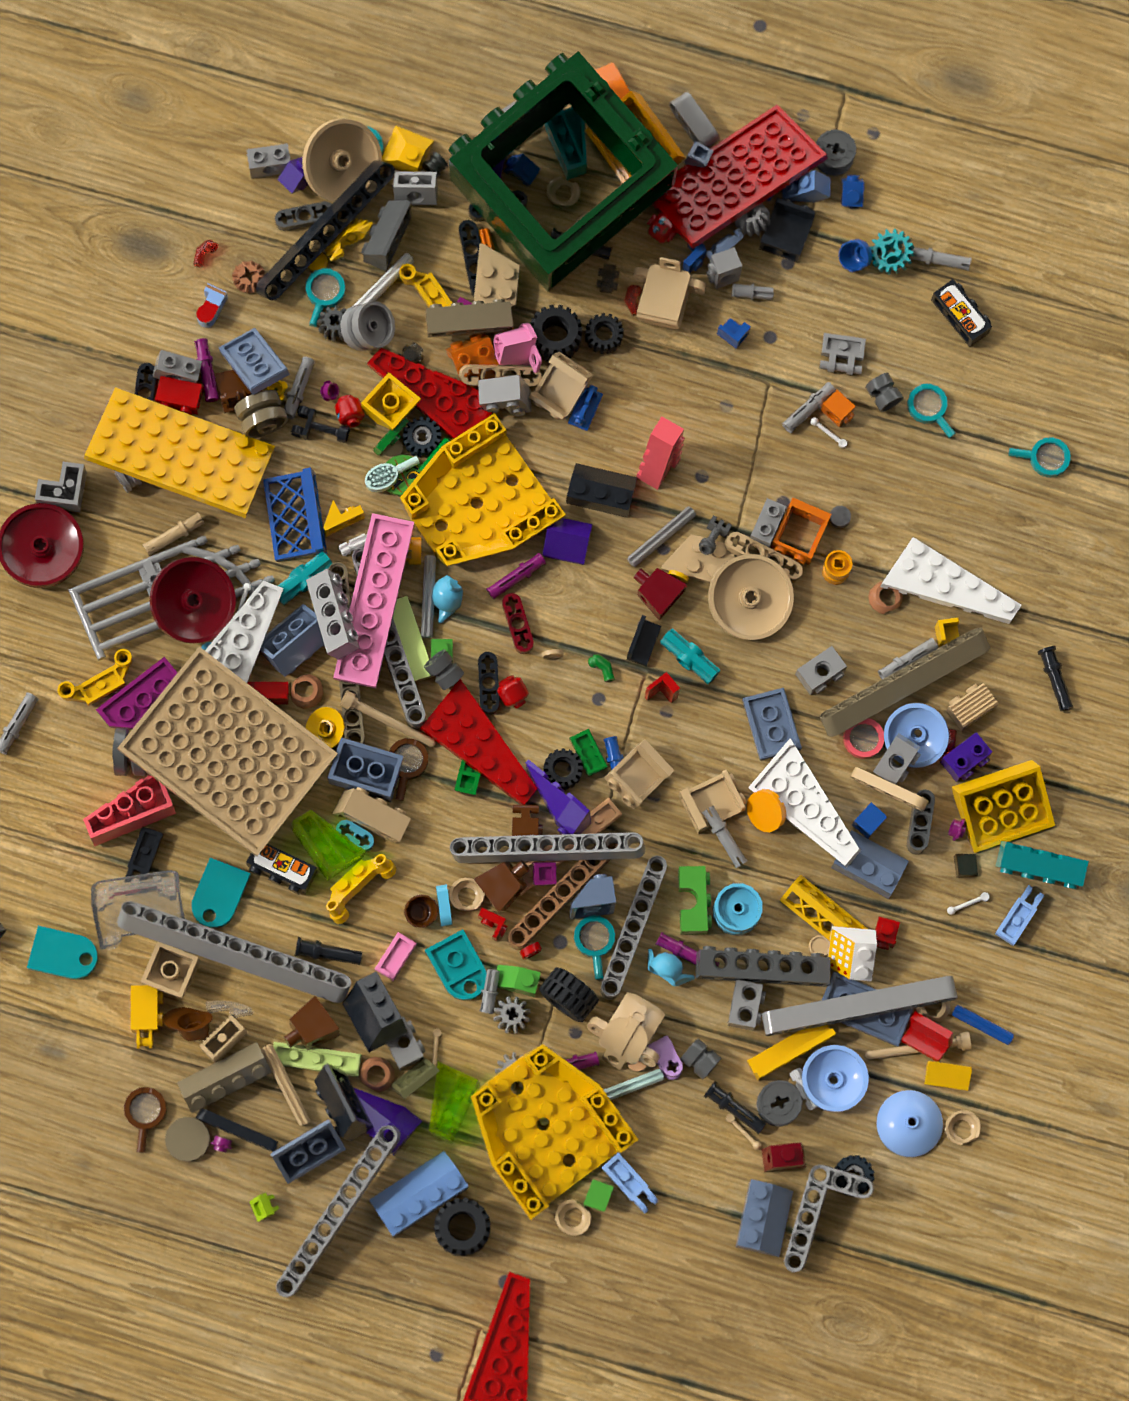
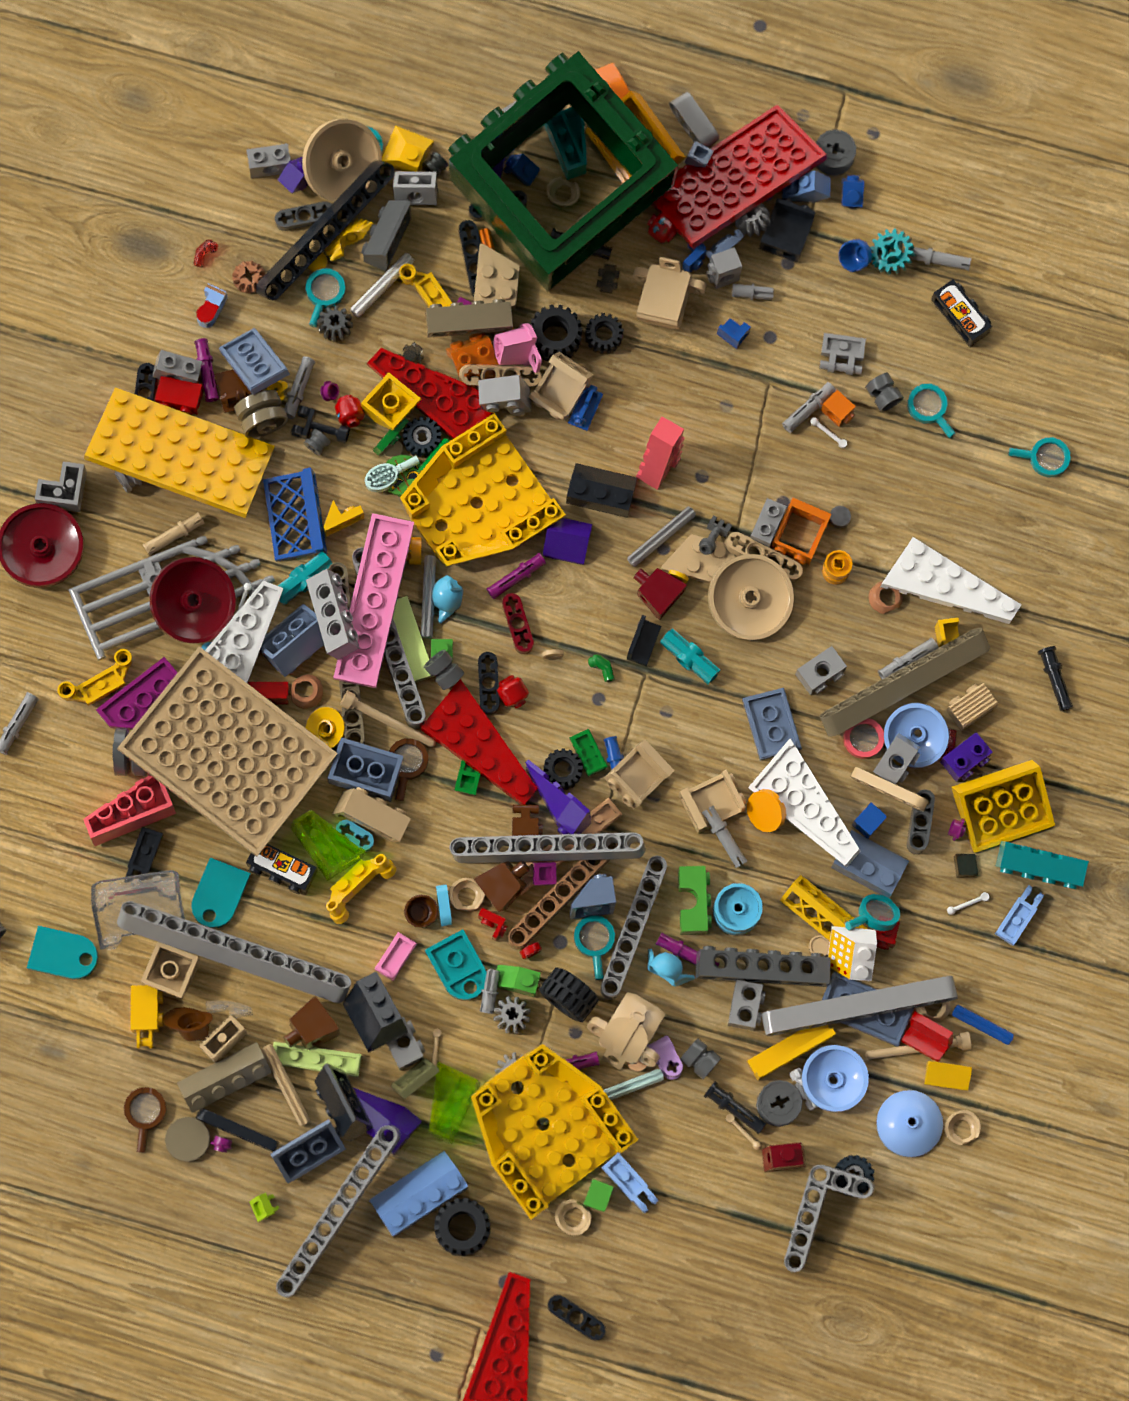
(317, 442): none -> dark grey wheel
(318, 950): black pin -> none
(357, 542): white axle -> none
(367, 326): light grey wheel -> none
(389, 1077): nougat piece -> none
(587, 1333): none -> black beam
(630, 298): clear red arm -> none
(666, 686): red panel -> none
(764, 1218): sand blue slope -> none
(877, 913): none -> teal piece

